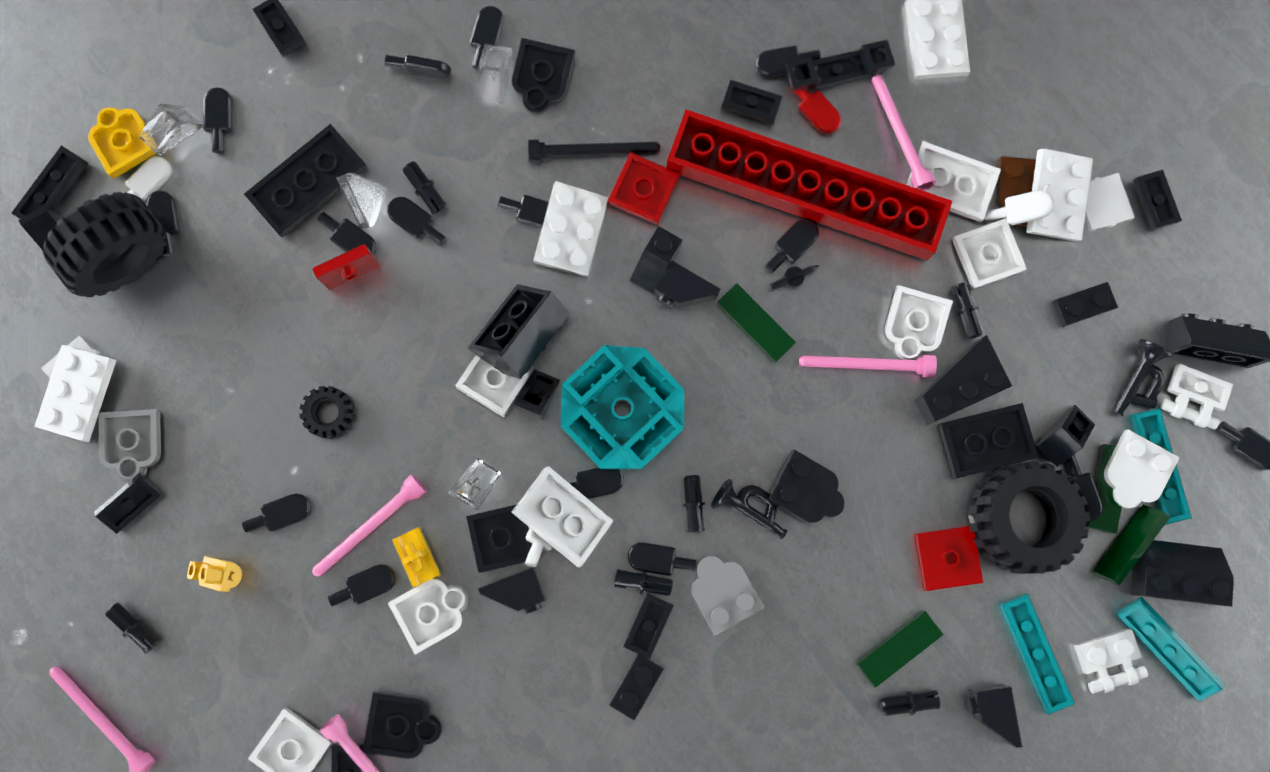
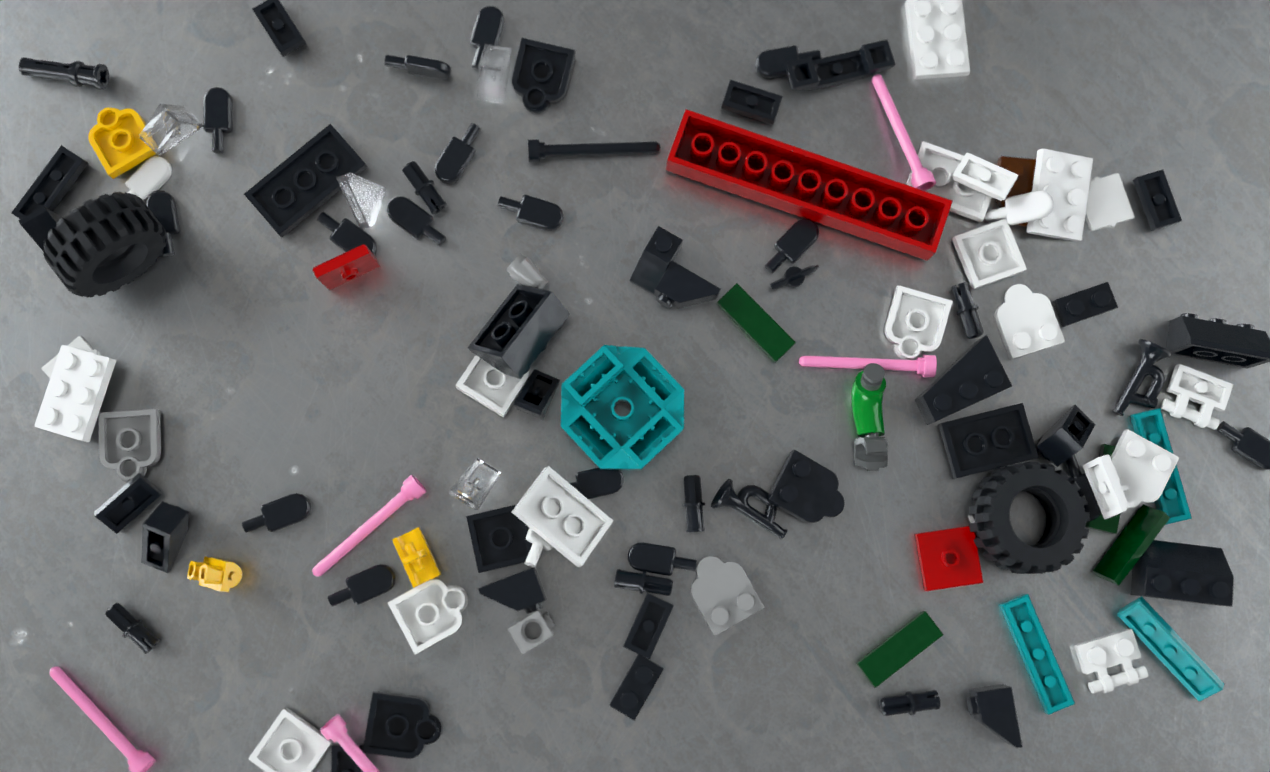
(76, 72): none -> black pin
(163, 536): none -> black slope
(311, 407): black tyre -> none
(456, 156): none -> black piece
(520, 636): none -> light grey brick
(526, 272): none -> light grey cone
(570, 229): white plate -> none
(643, 188): red plate -> none
(819, 111): red piece -> none
(868, 417): none -> piece
(985, 177): none -> white plate
(1027, 322): none -> white plate
(1106, 487): none -> white plate

